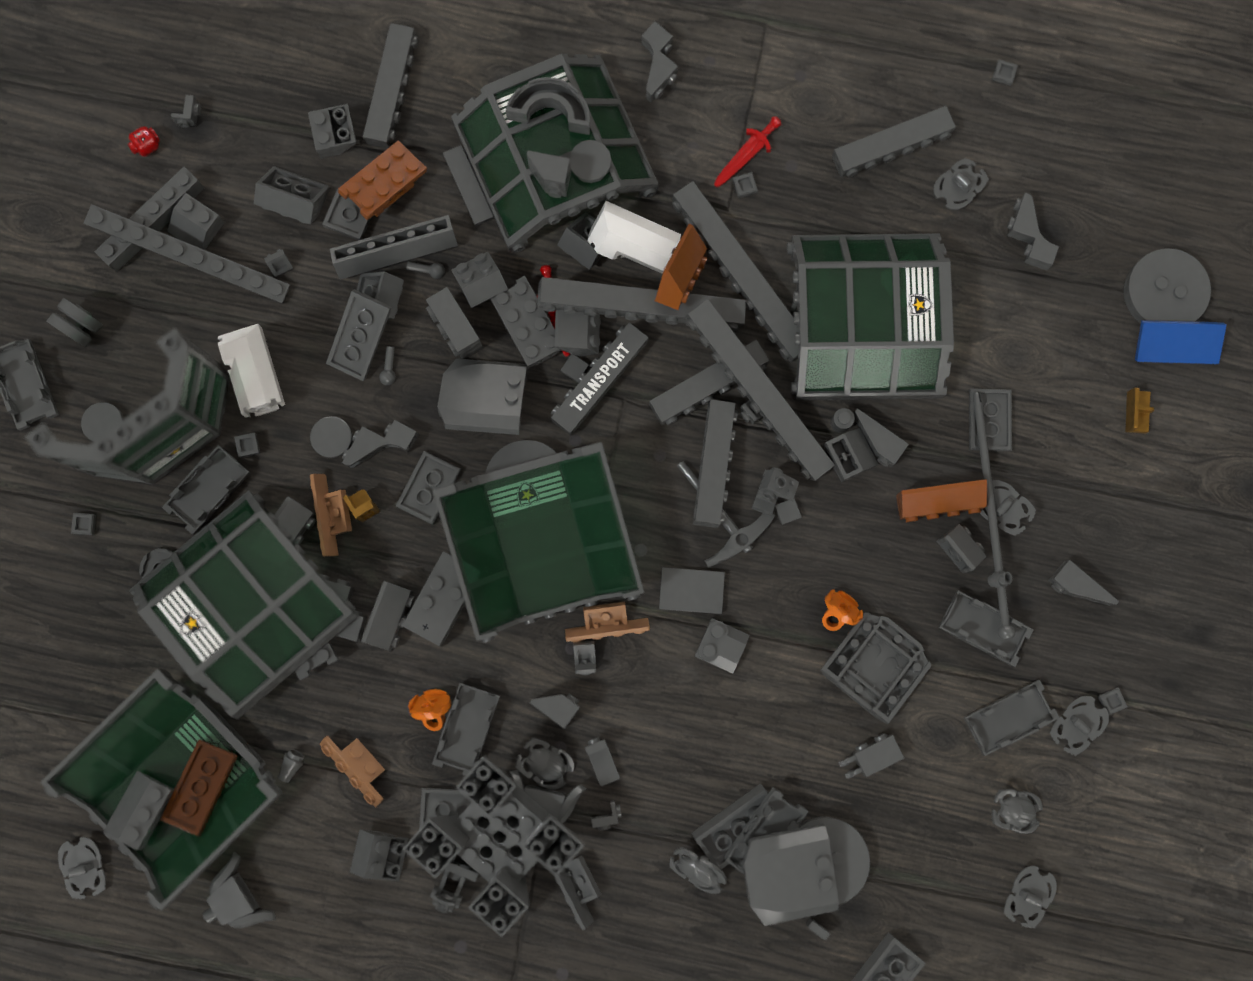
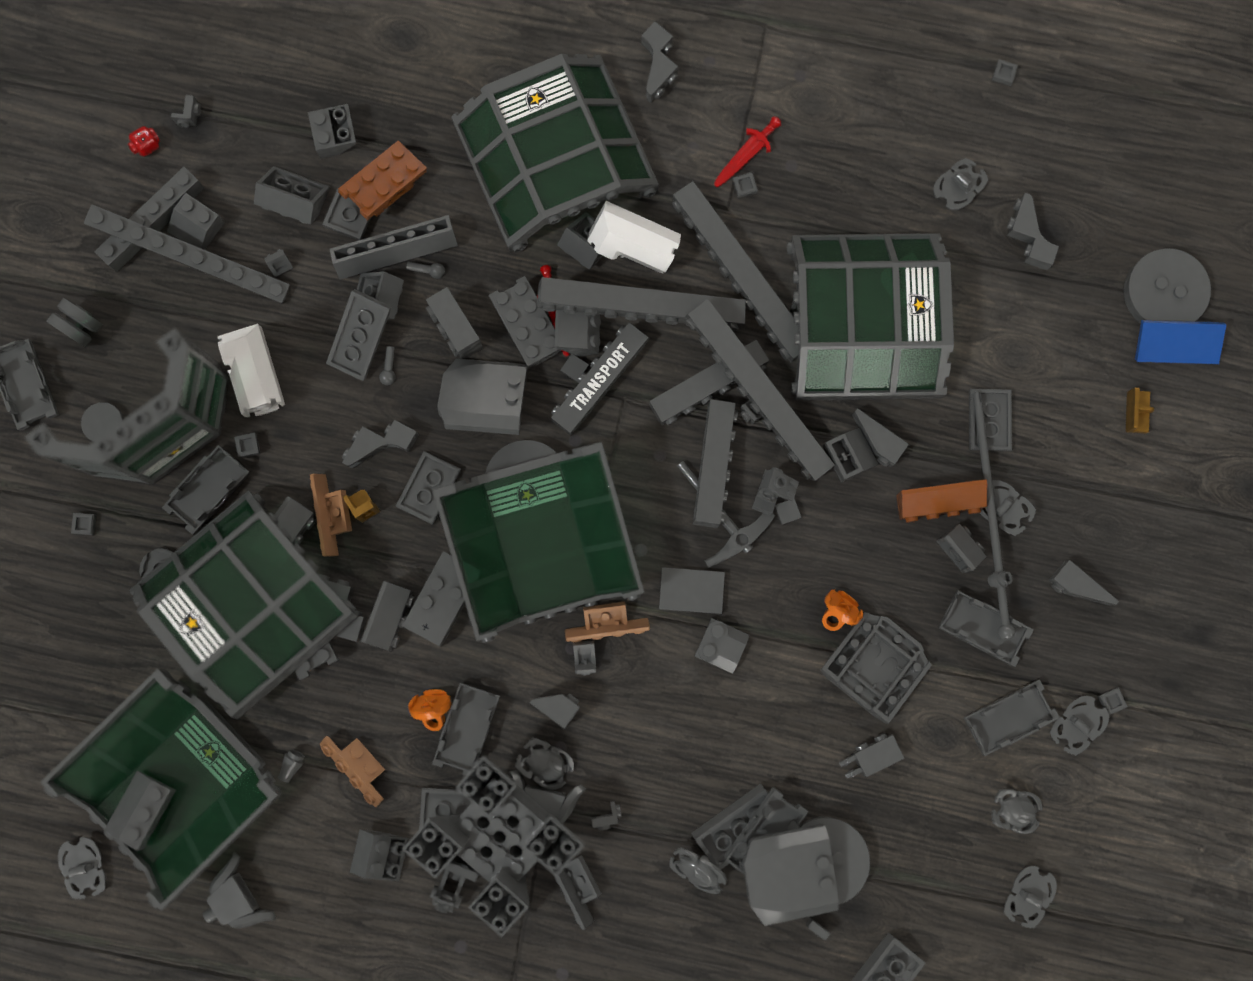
(199, 788): reddish brown tile -> none
(331, 437): dark grey tile -> none
(390, 86): dark grey brick -> none
(468, 185): dark grey tile -> none
(479, 279): dark grey piece -> none
(550, 93): dark grey brick -> none
(551, 172): dark grey slope -> none
(590, 161): dark grey tile -> none
(602, 761): dark grey bracket -> none
(682, 270): dark orange slope -> none
(842, 420): dark grey brick -> none
(893, 142): dark grey brick -> none

